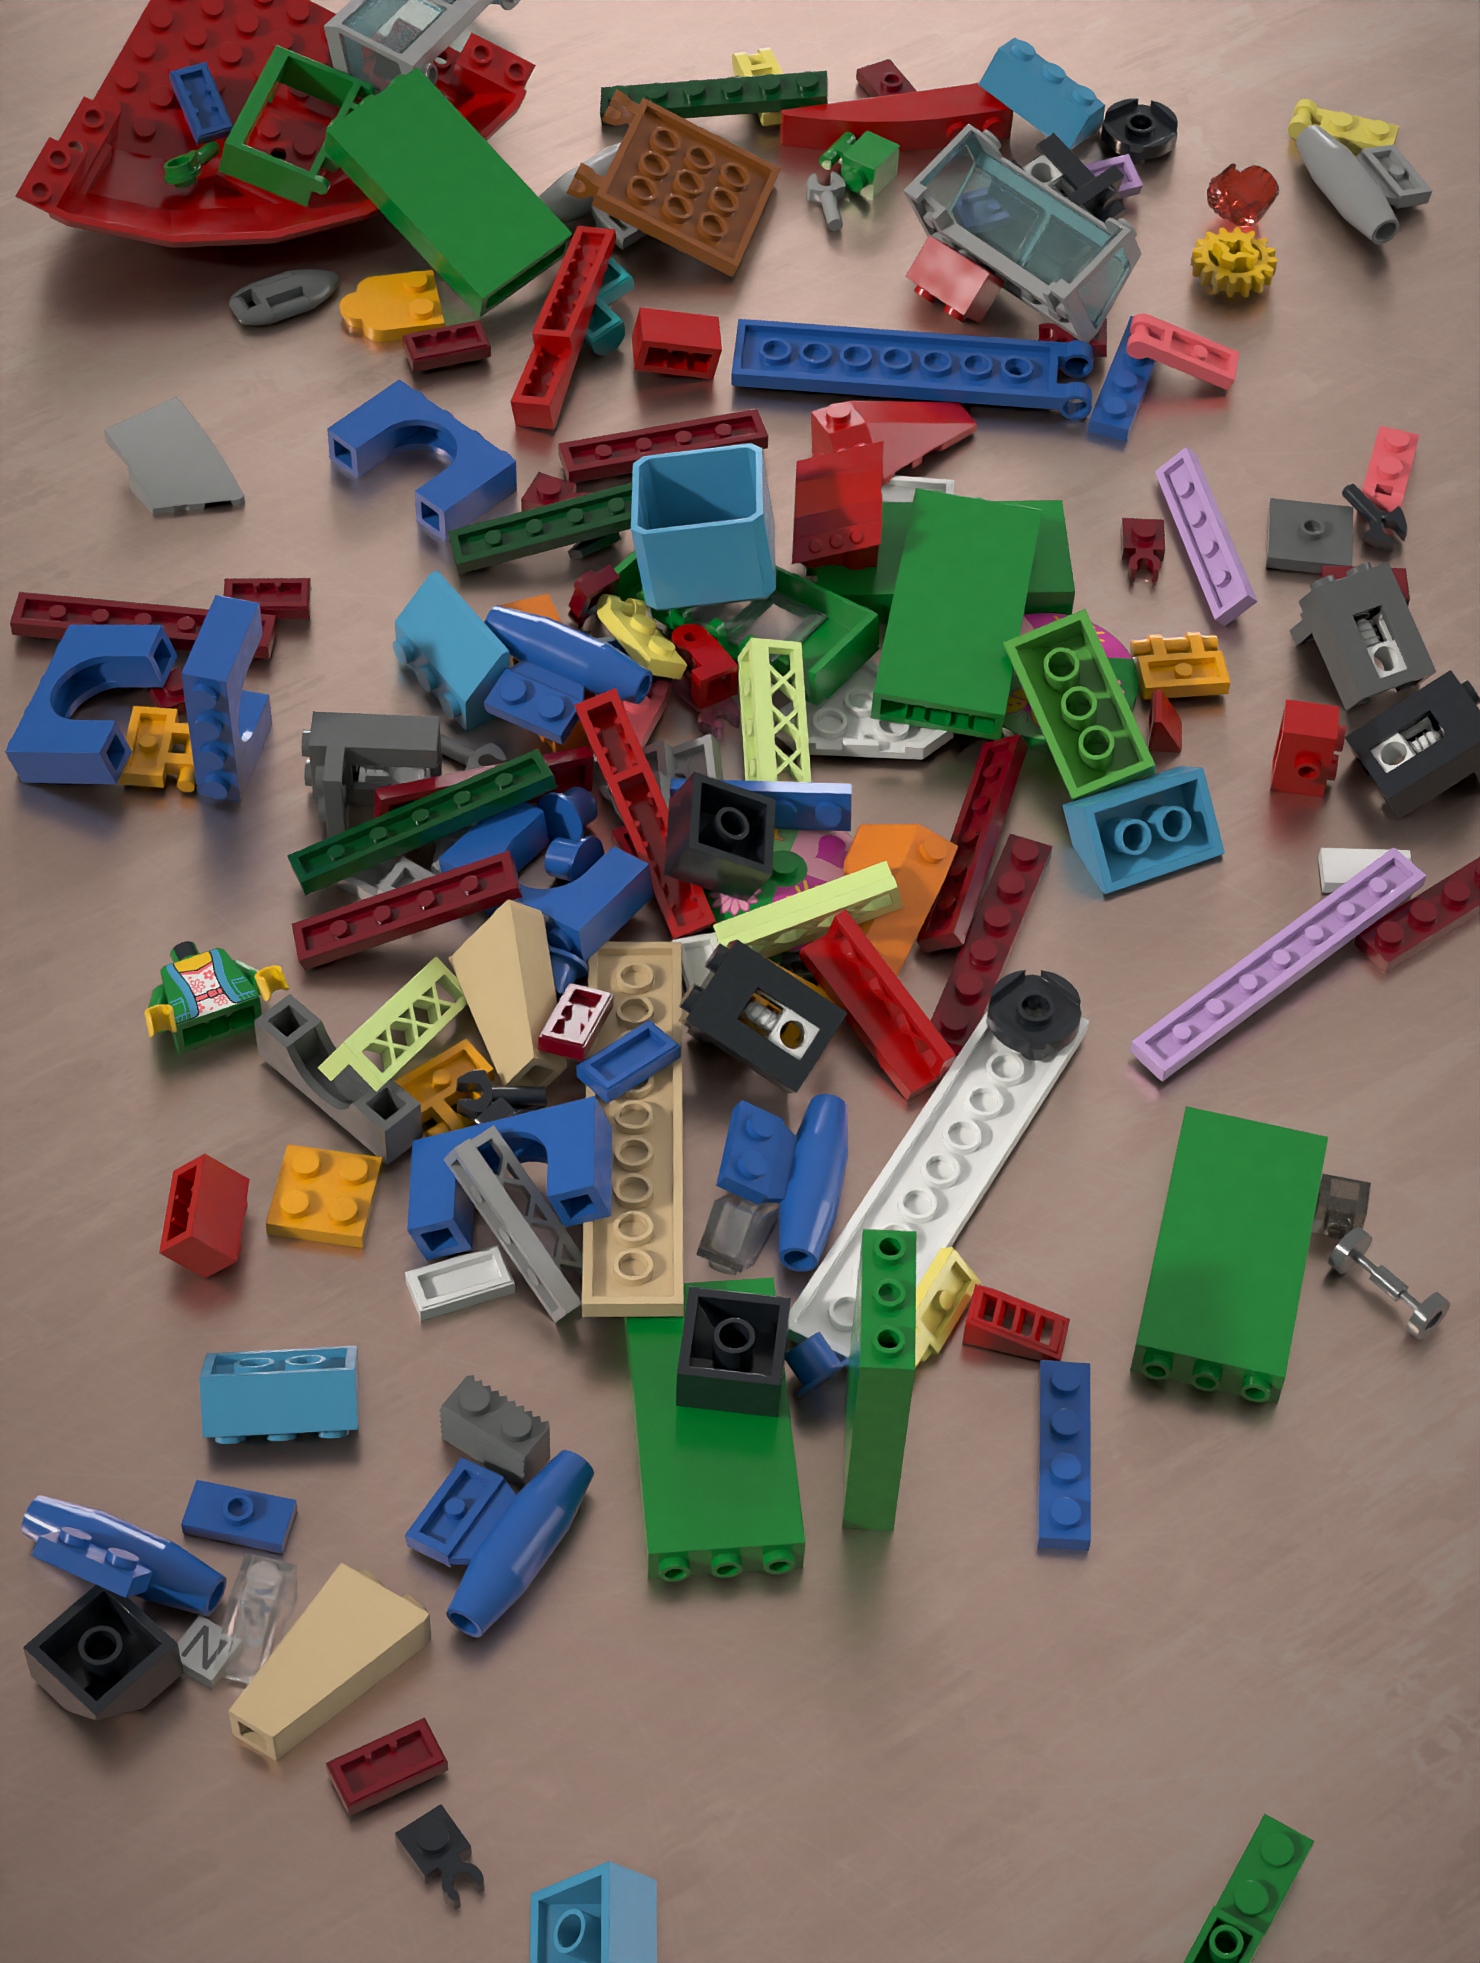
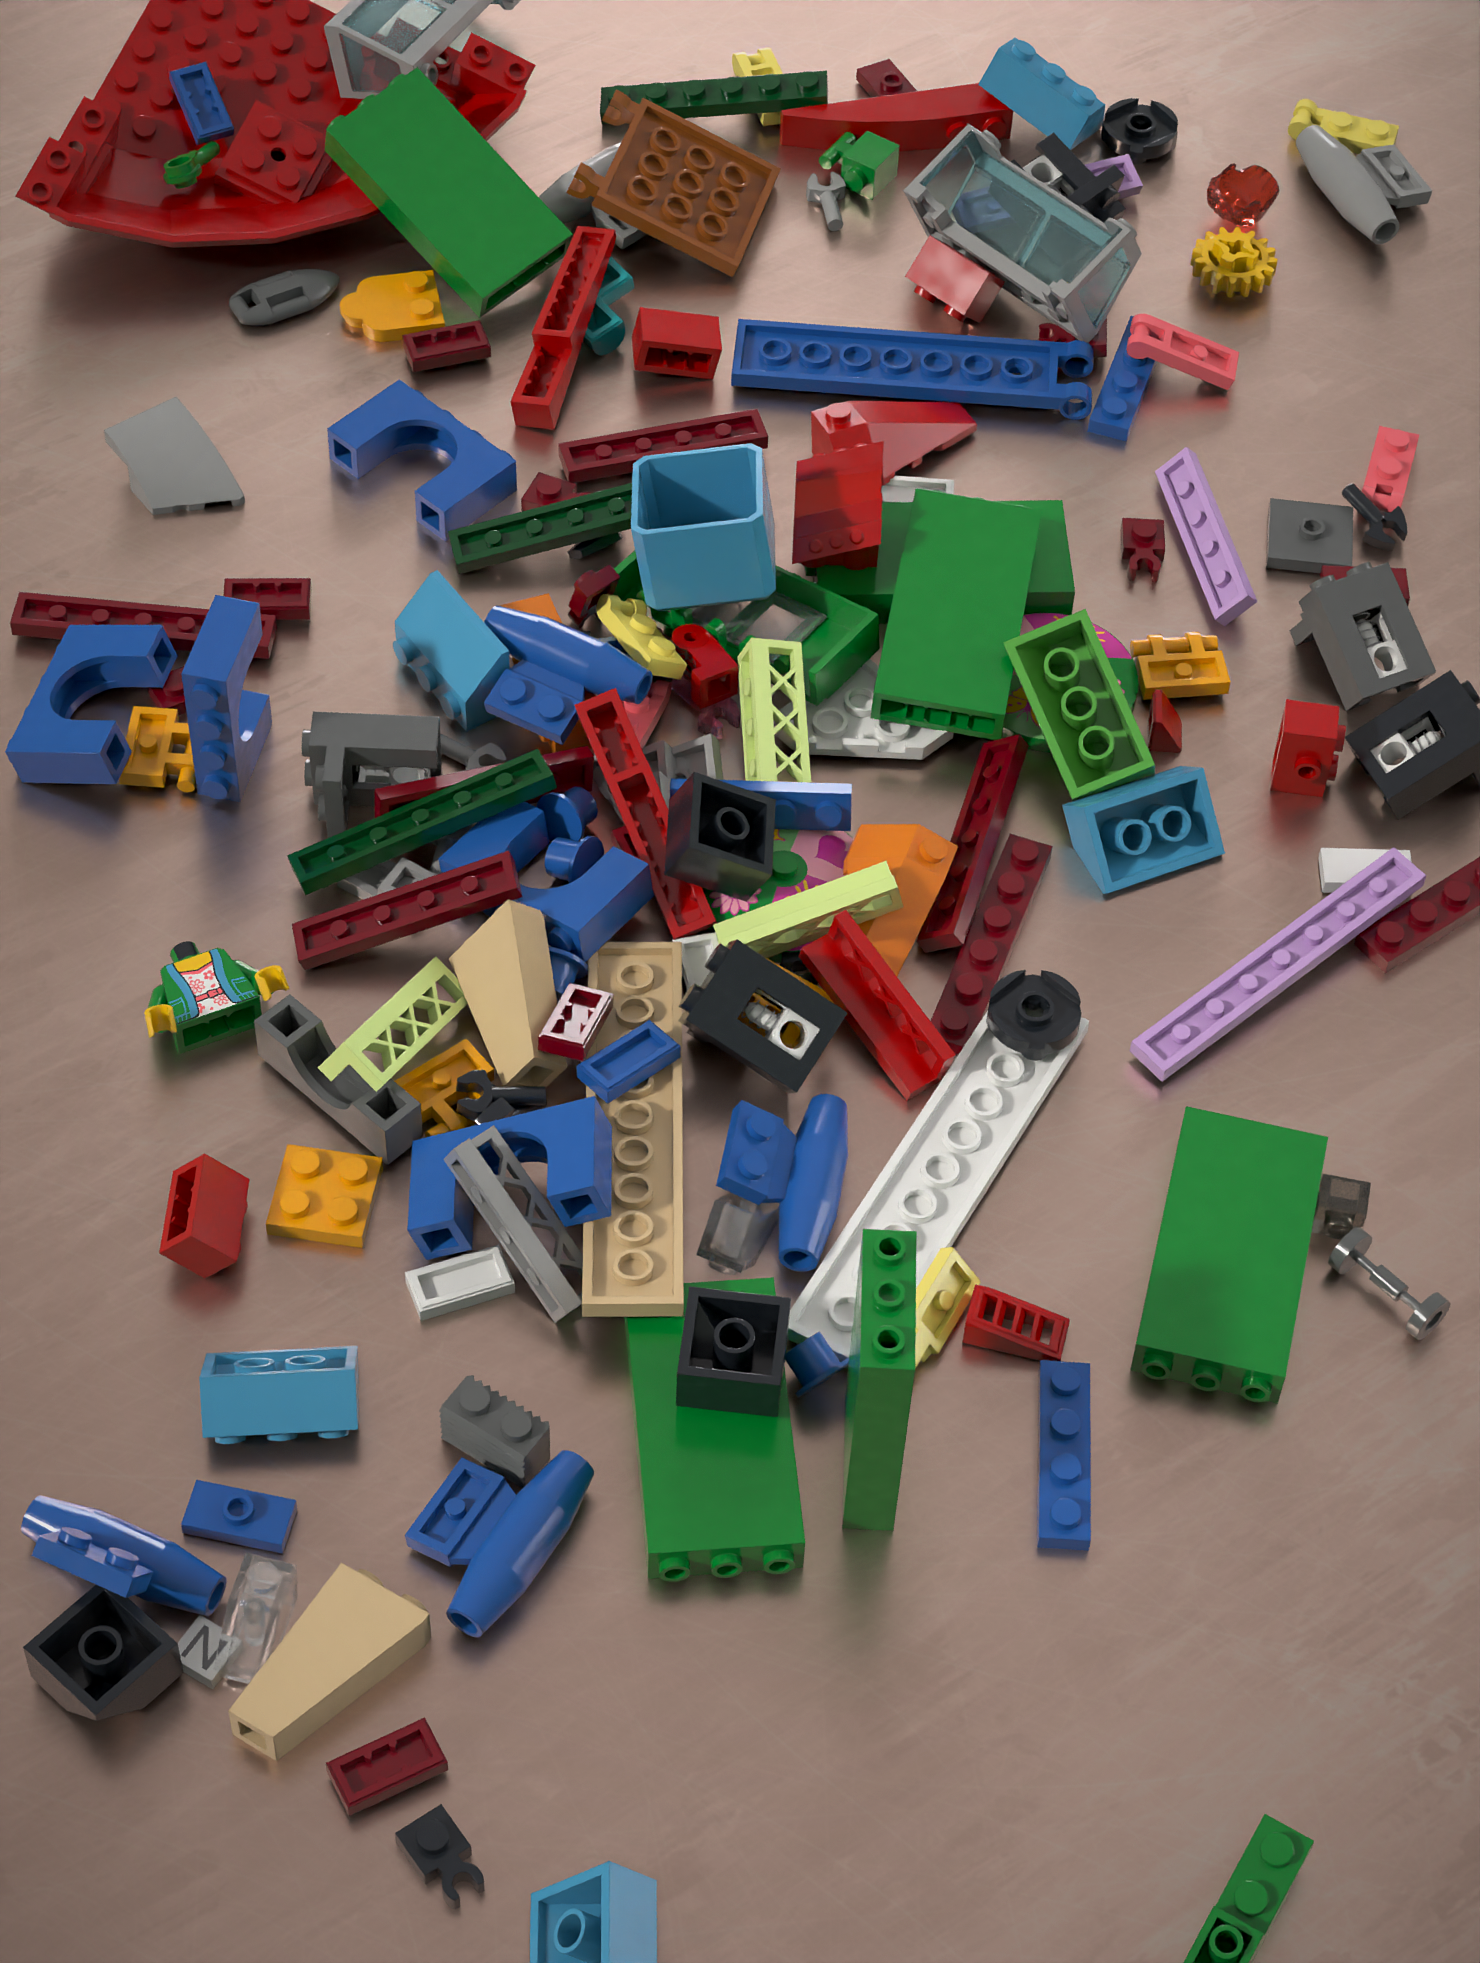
(270, 172): green hinge -> none

